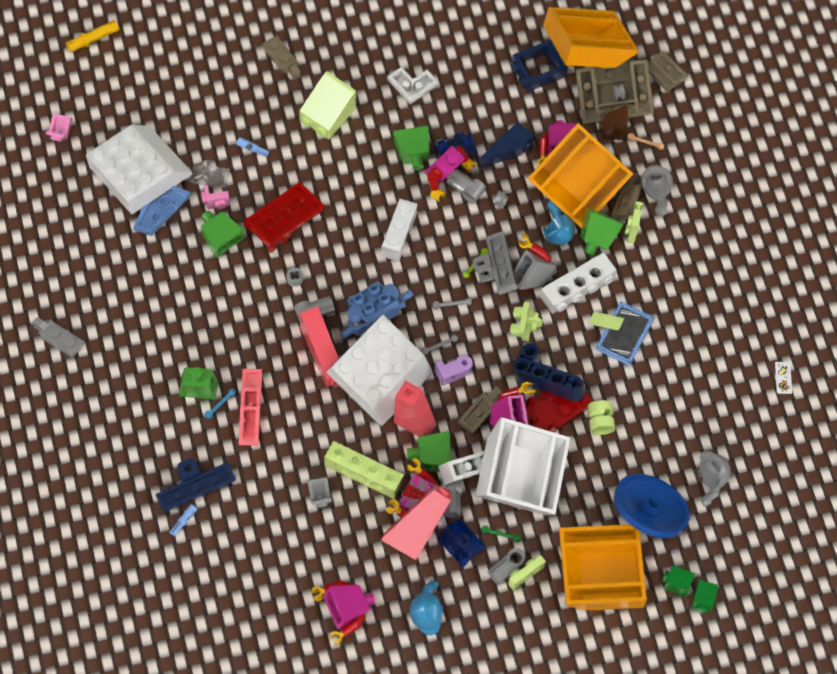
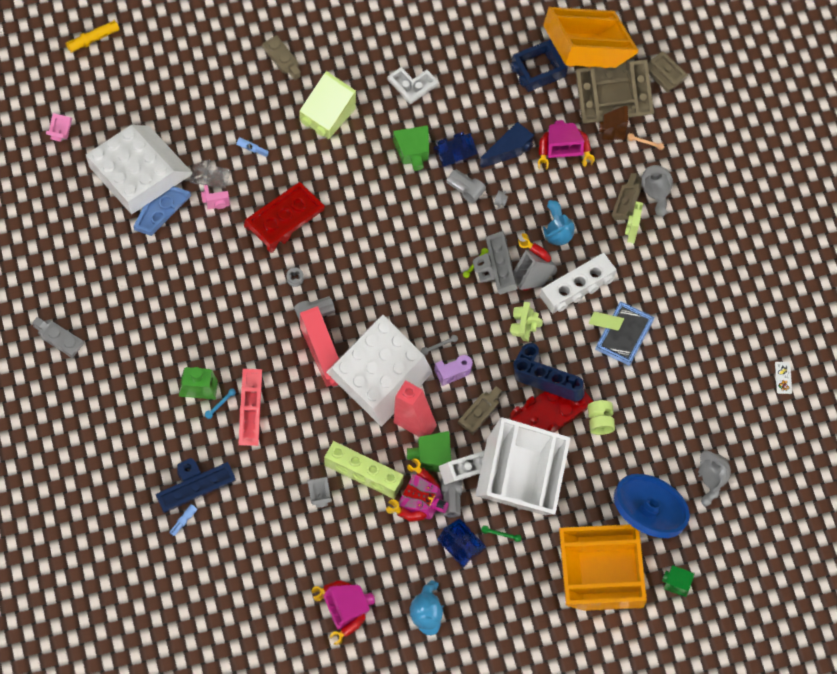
(220, 232): bright green torso -> none
(372, 304): medium blue piece -> none
(398, 230): white arch -> none
(417, 524): coral slope -> none
(436, 305): light grey hinge -> none
(444, 166): torso -> none
(505, 566): light grey piece -> none
(511, 405): dark pink torso -> none
(520, 576): yellowish green plate -> none
(579, 174): light orange slope -> none
(599, 230): bright green torso -> none
(618, 92): light grey bush -> none
(704, 597): green brick -> none

